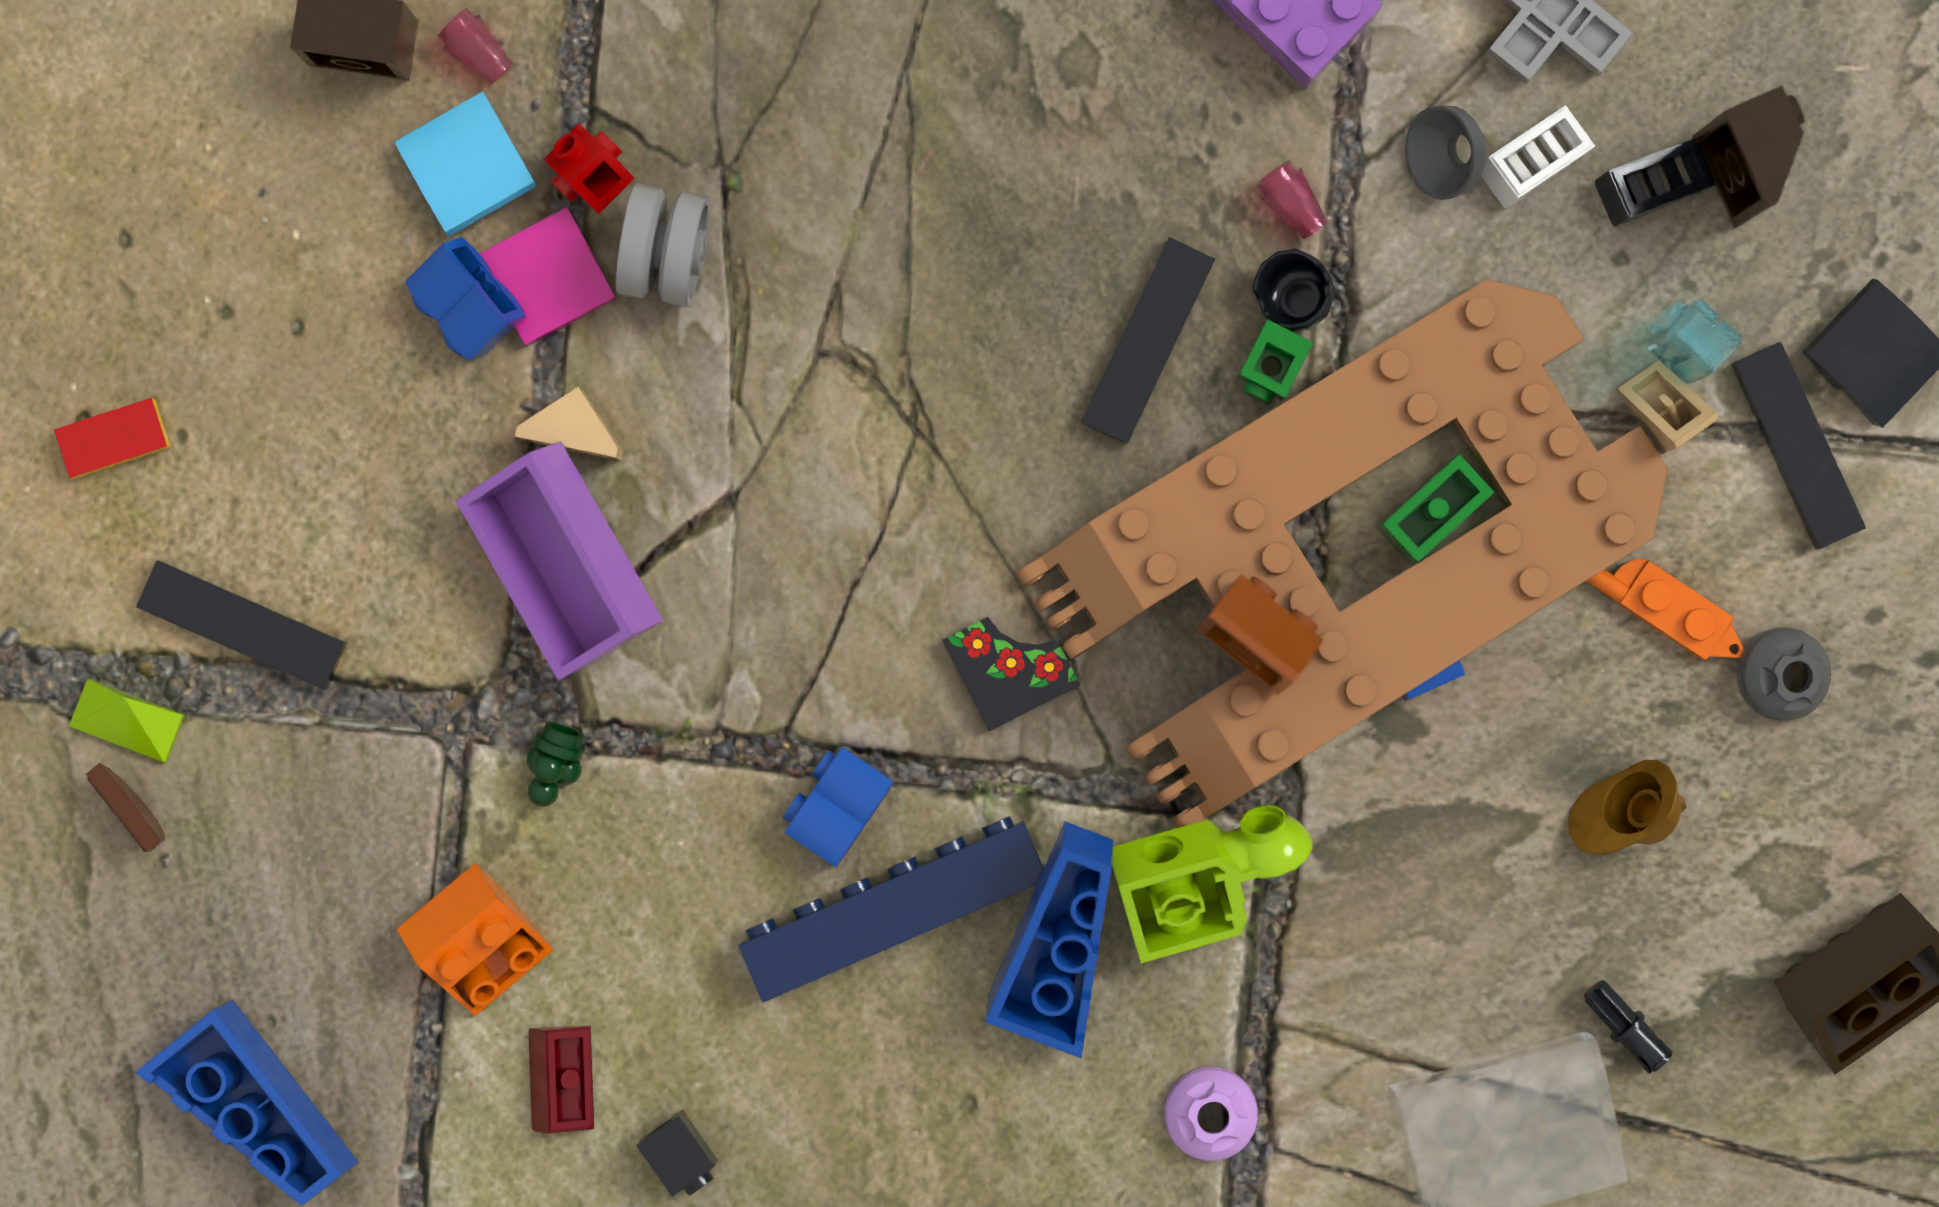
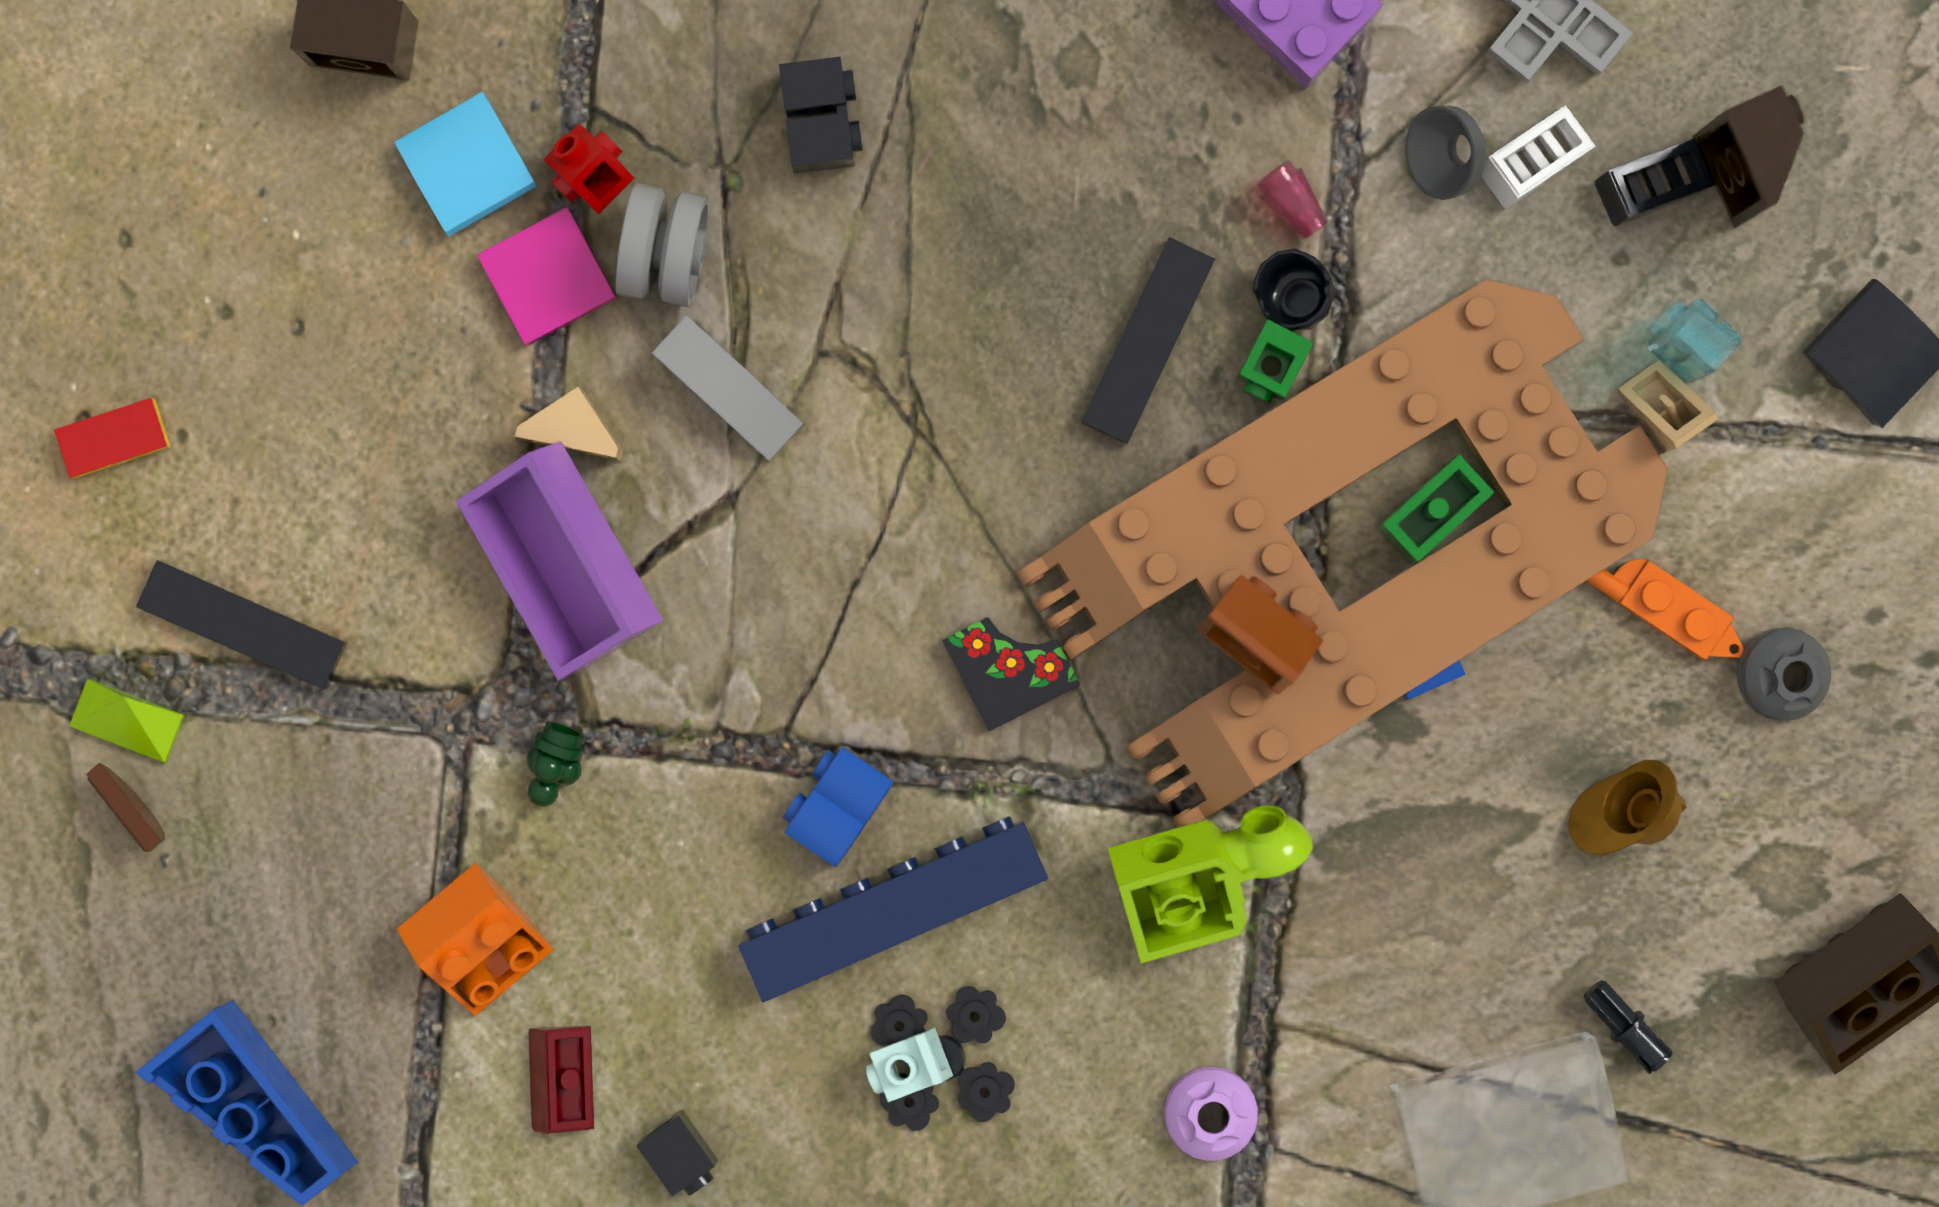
(464, 299): blue brick -> none
(475, 46): clear pink cone -> none
(727, 388): none -> light grey slope
(817, 89): none -> black piece
(926, 1063): none -> light aqua brick
(963, 1030): none -> black plant
(1054, 953): blue wedge -> none
(1798, 446): black tile -> none

